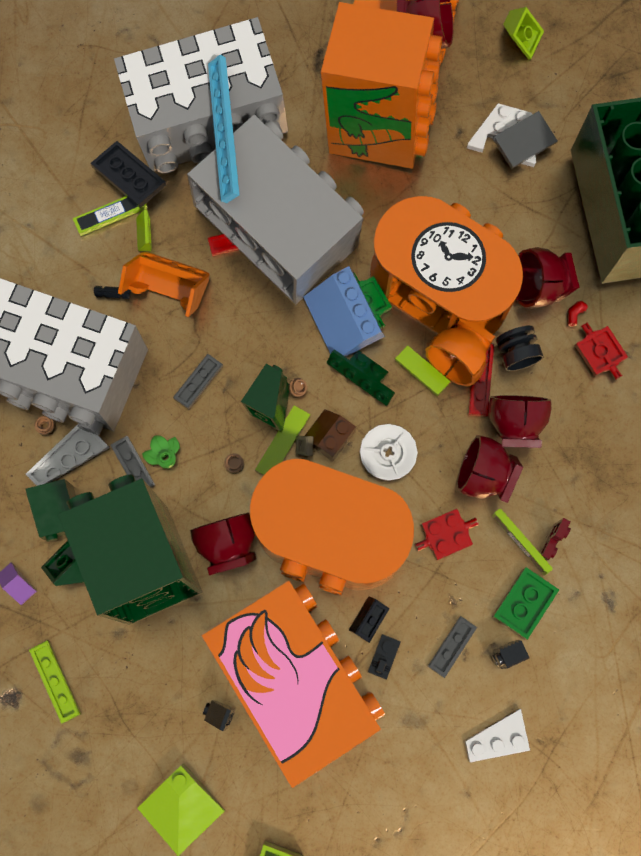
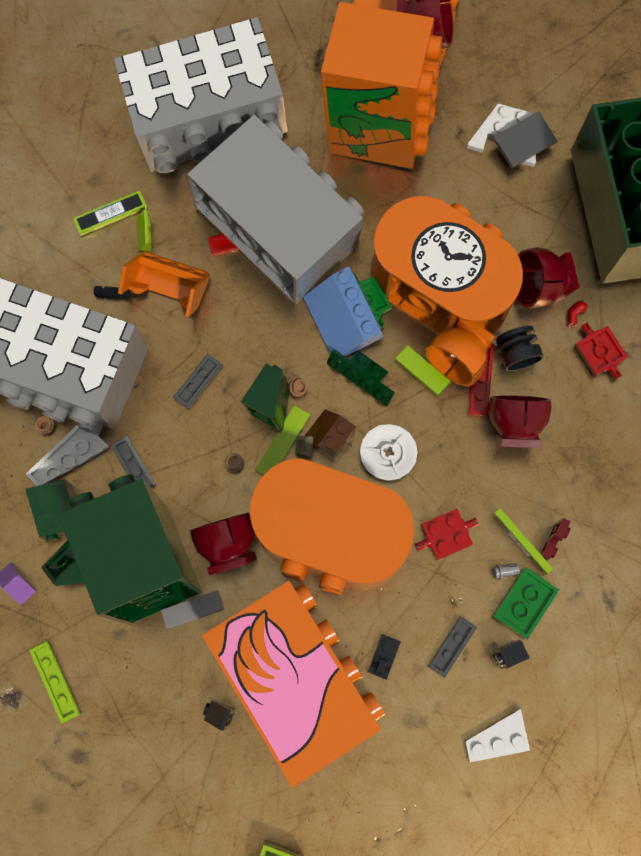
(128, 174): black plate -> none
(160, 449): bright green plate -> none
(180, 809): lime slope -> none
(192, 609): none -> light grey tile
(223, 129): medium azure plate -> none
(369, 619): black slope -> none
(488, 470): dark red plate -> none
(505, 570): none -> light grey pin
(524, 30): lime slope -> none

